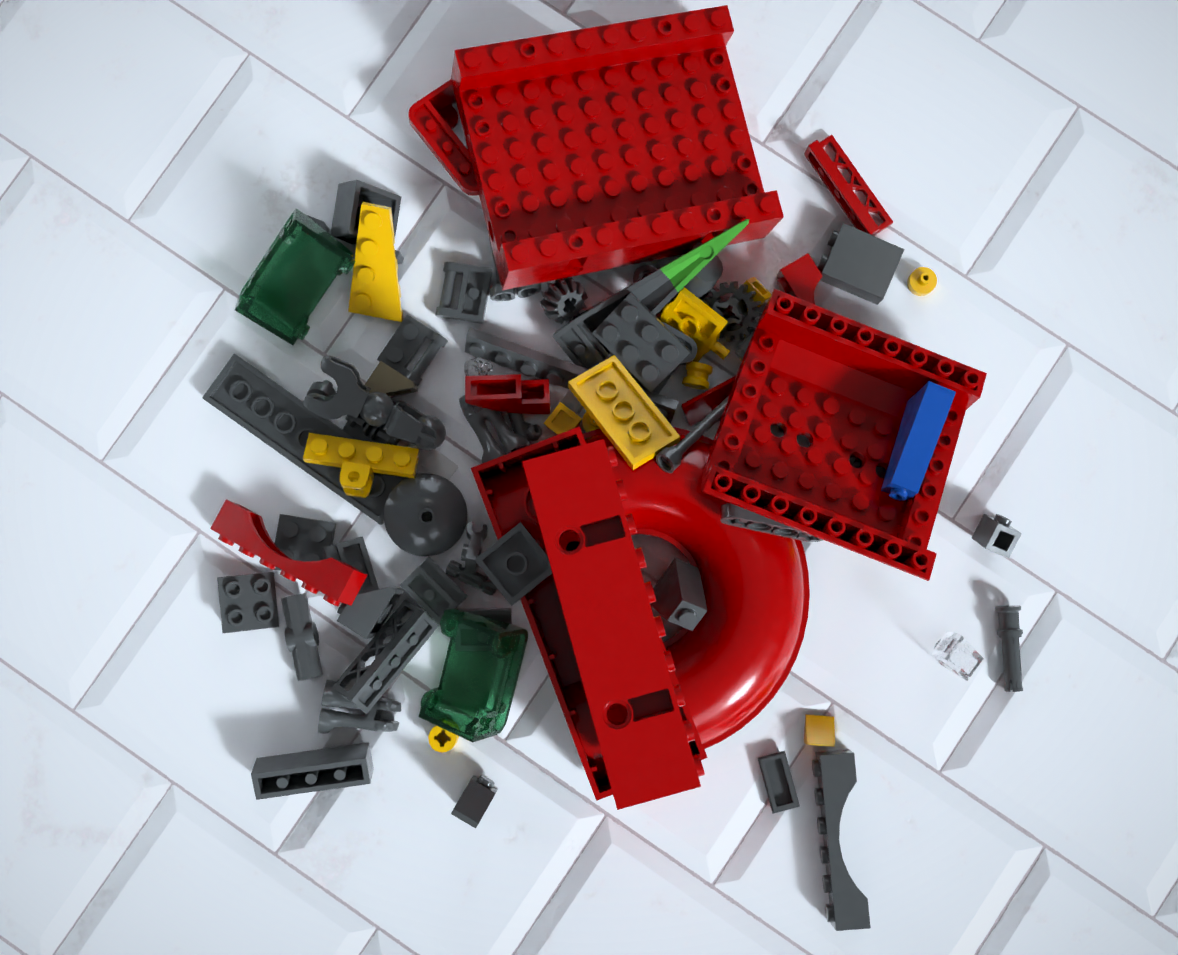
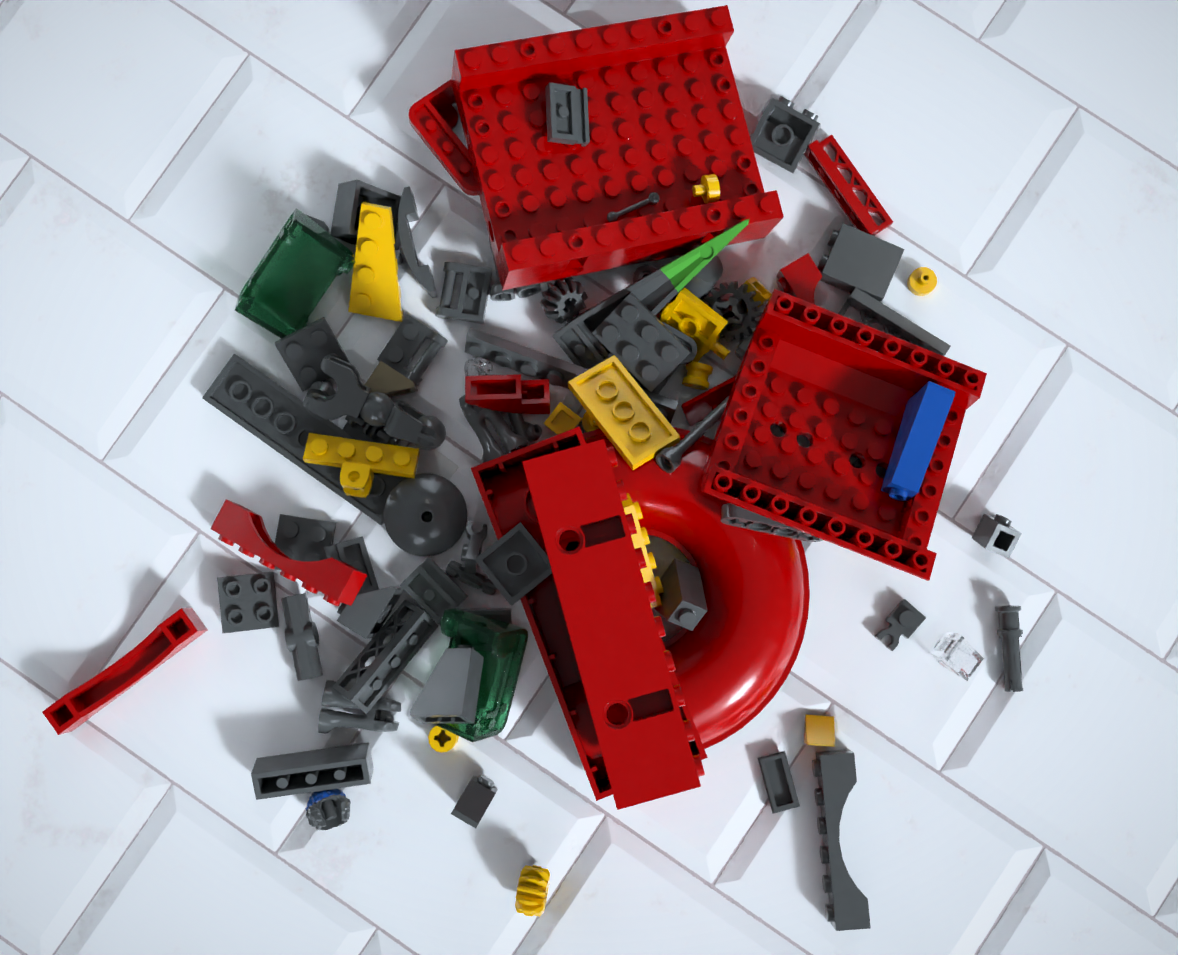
(101, 690): none -> red arch
(305, 350): none -> dark grey plate
(328, 809): none -> dark grey piece
(406, 214): none -> dark grey slope
(451, 689): none -> dark grey slope
(532, 890): none -> yellow gear
(567, 114): none -> dark grey plate
(640, 540): none -> yellow wing
(652, 199): none -> dark grey hinge
(708, 189): none -> yellow tile
(784, 133): none -> dark grey plate
(893, 321): none -> dark grey fence
(902, 621): none -> dark grey plate

